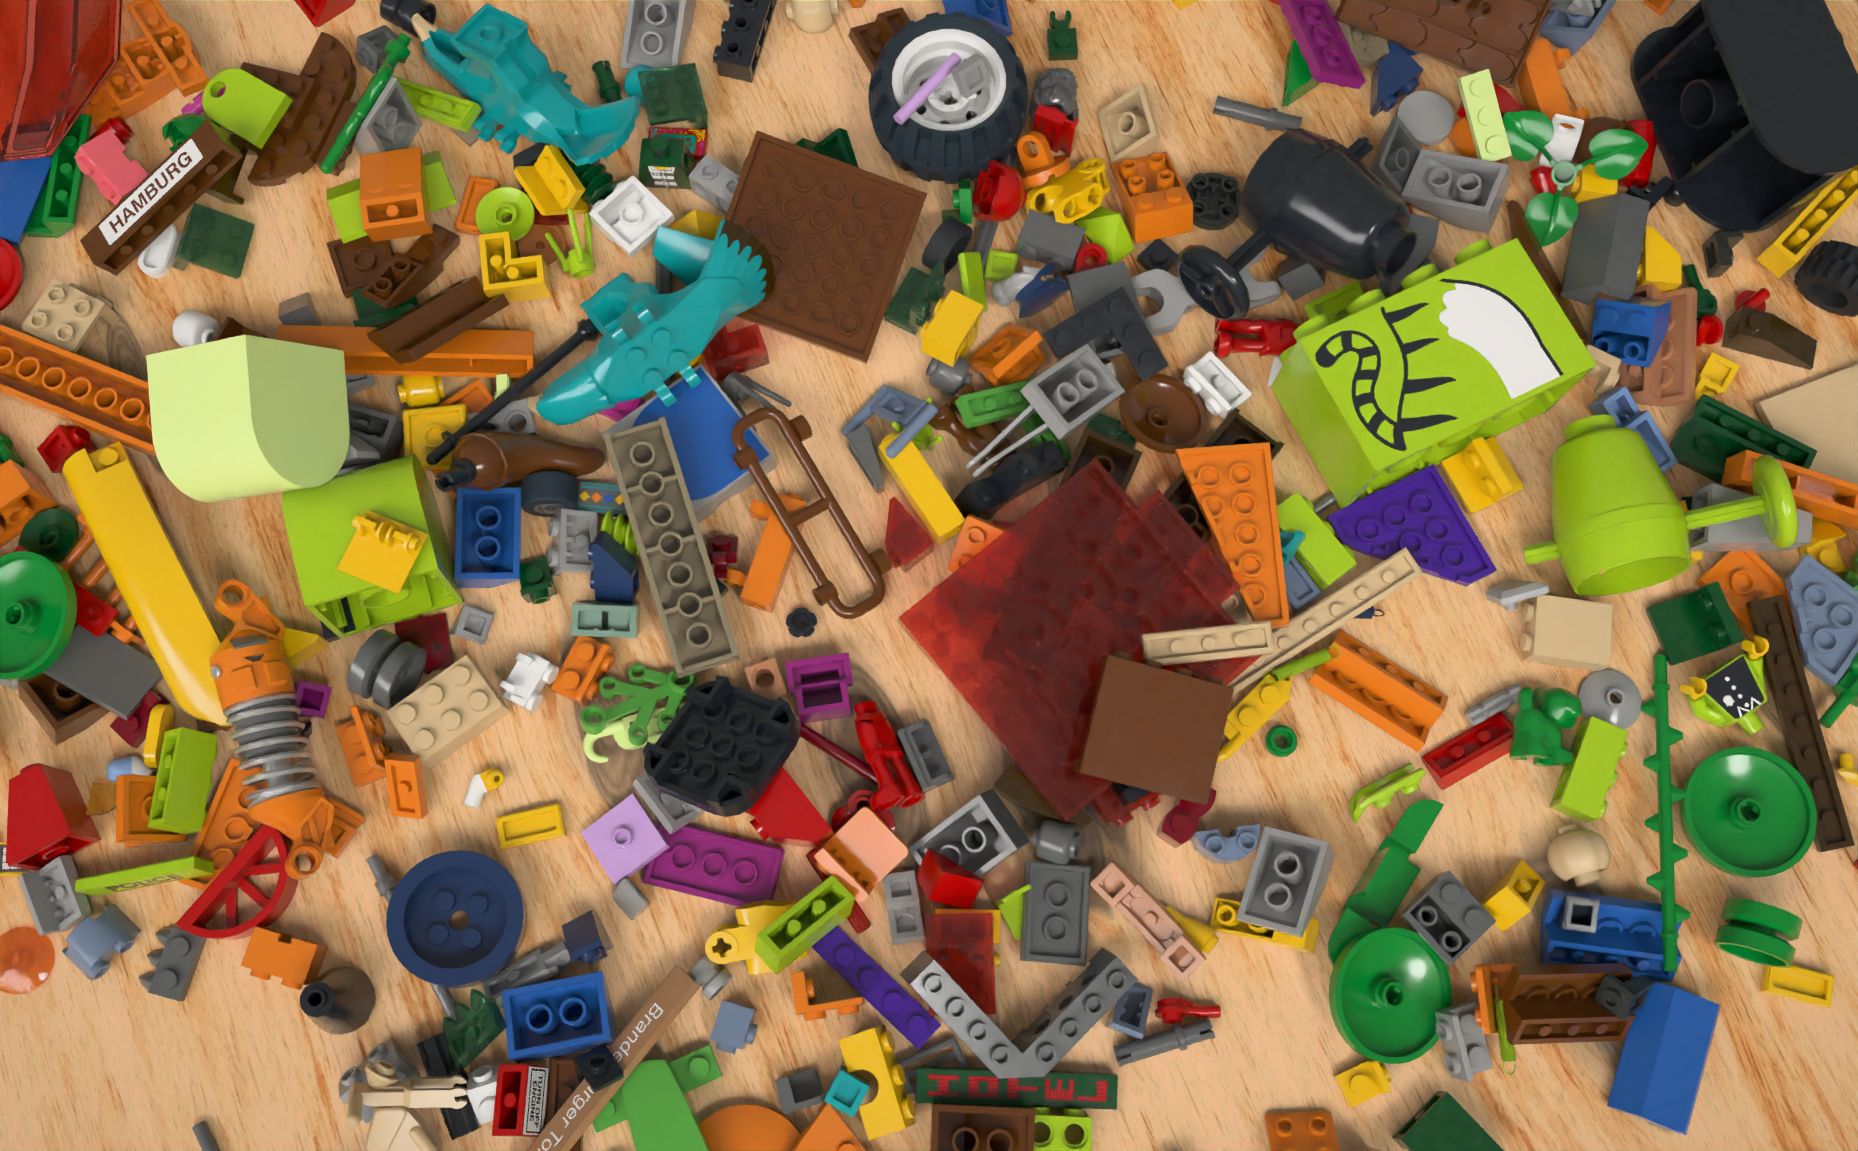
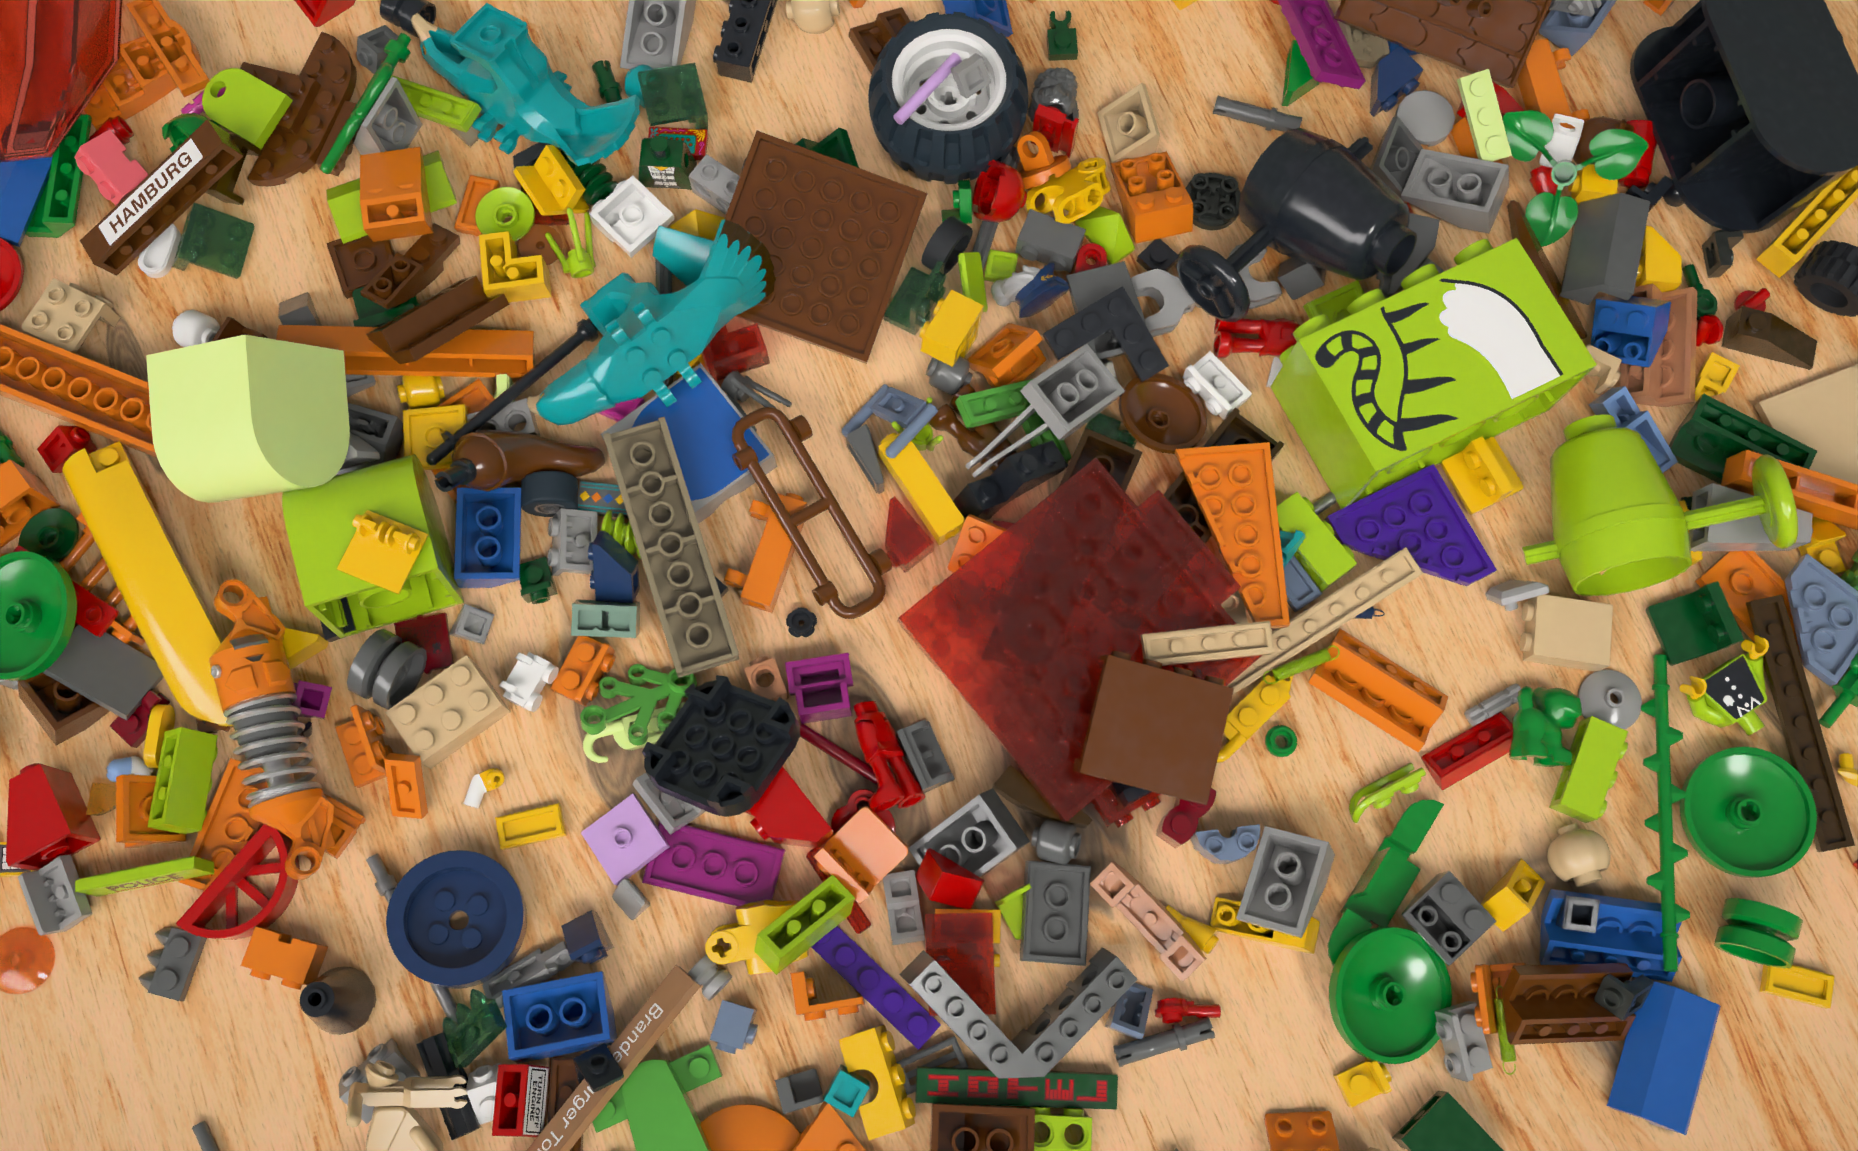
(97, 940): sand blue cylinder -> none
(721, 552): dark red plate -> none

